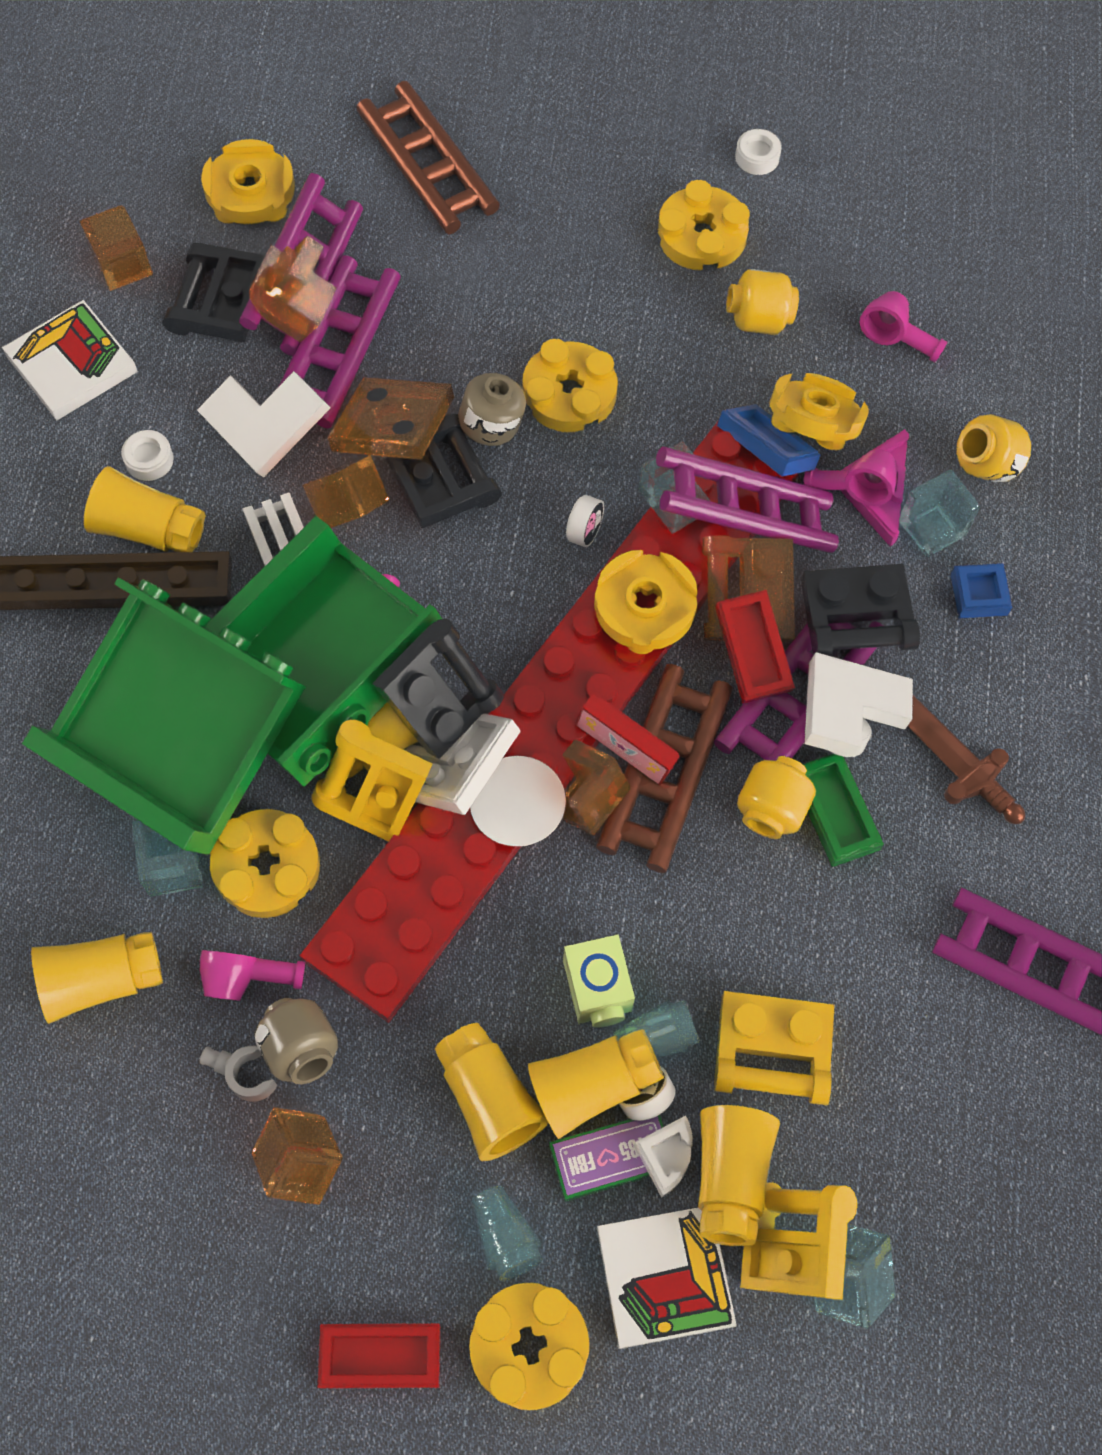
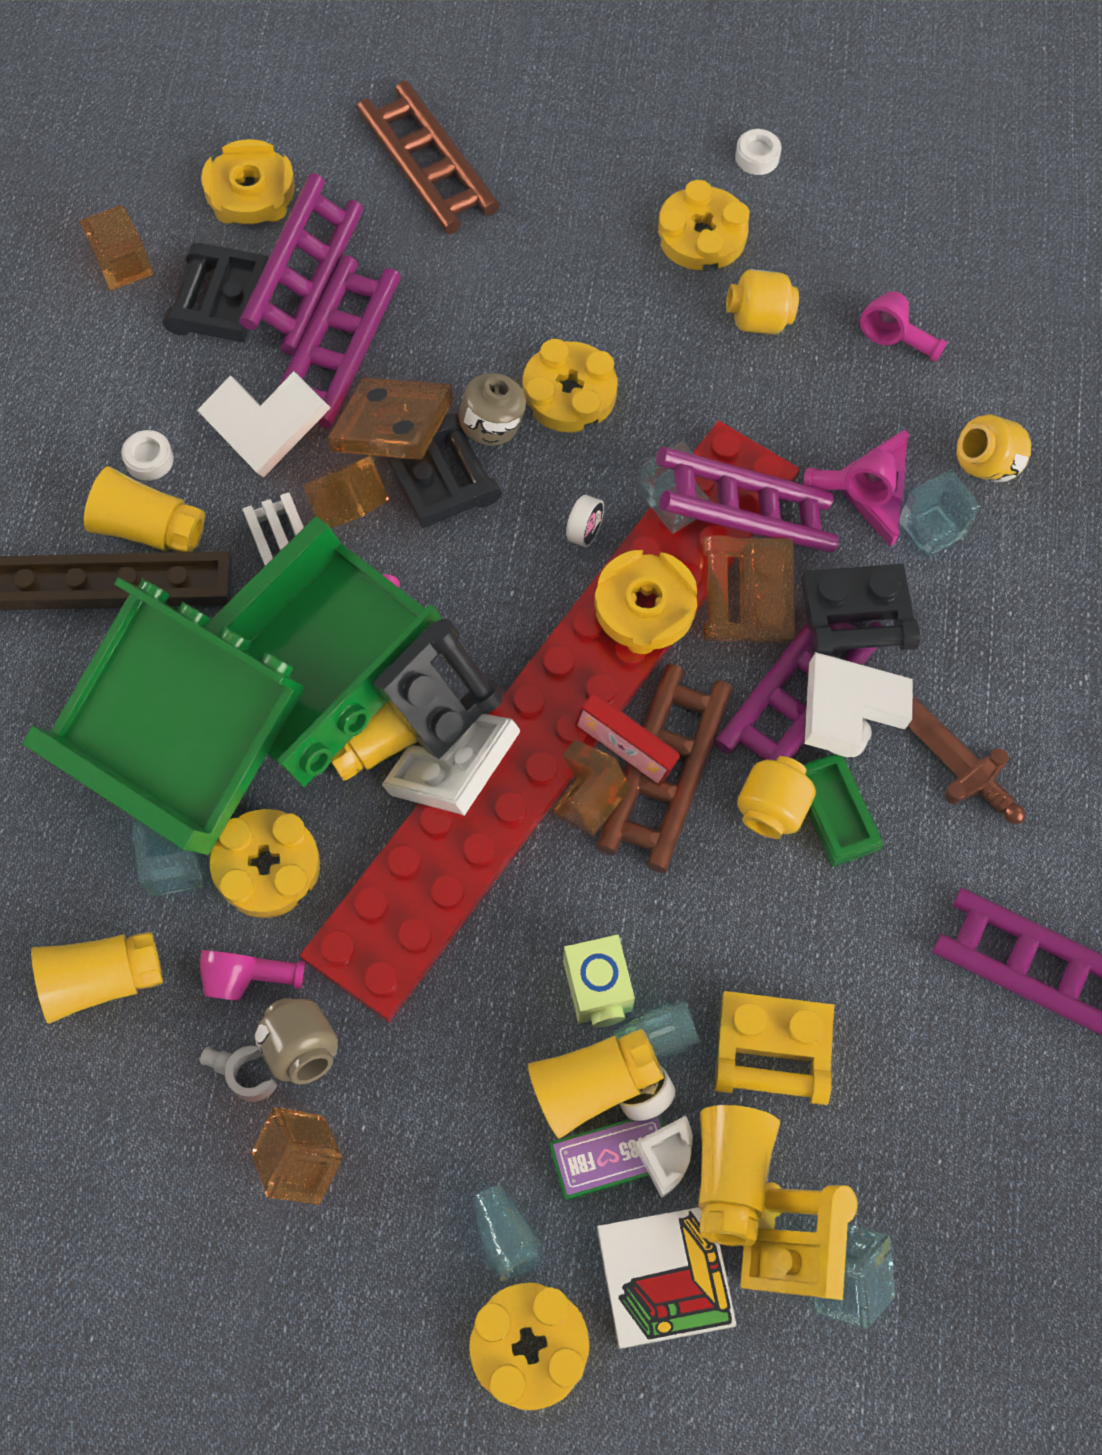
(70, 359): tile -> none
(289, 291): clear orange brick -> none
(379, 1356): red tile -> none
(387, 789): yellow plate -> none
(488, 1093): yellow plant -> none
(519, 802): white sticker -> none
(754, 646): red tile -> none
(778, 449): blue tile -> none
(817, 409): yellow plate -> none
(981, 590): blue tile -> none

